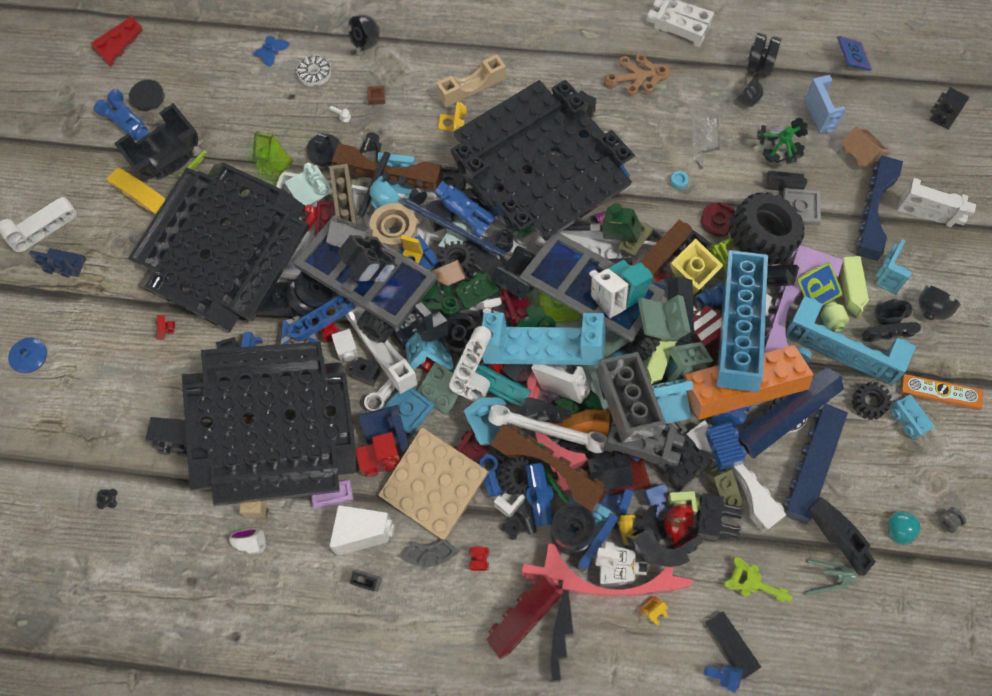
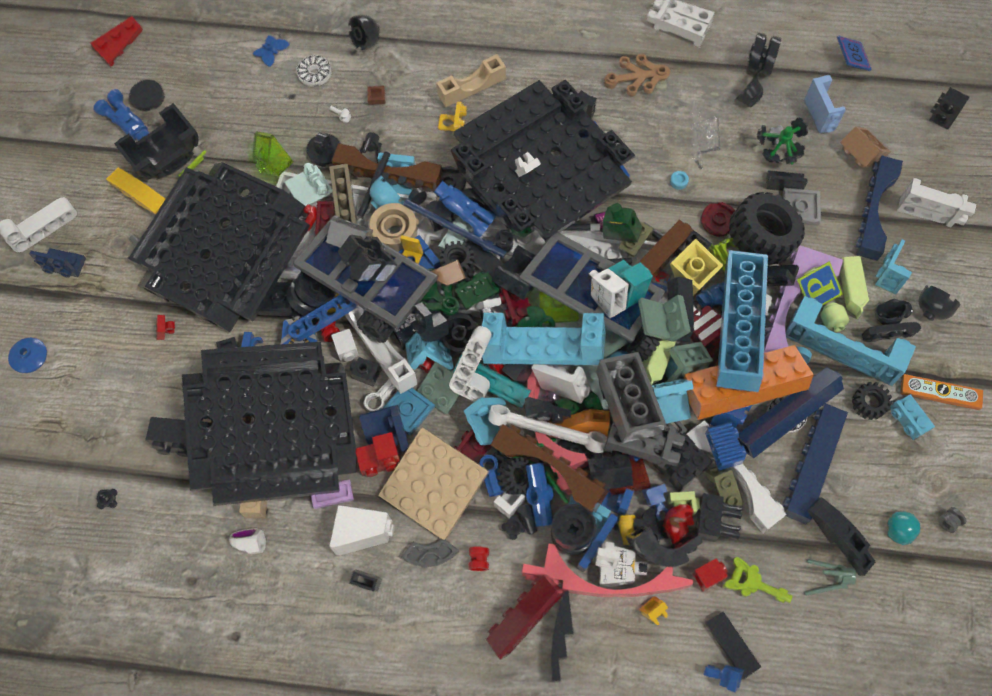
(525, 167): none -> white tile
(710, 574): none -> red brick

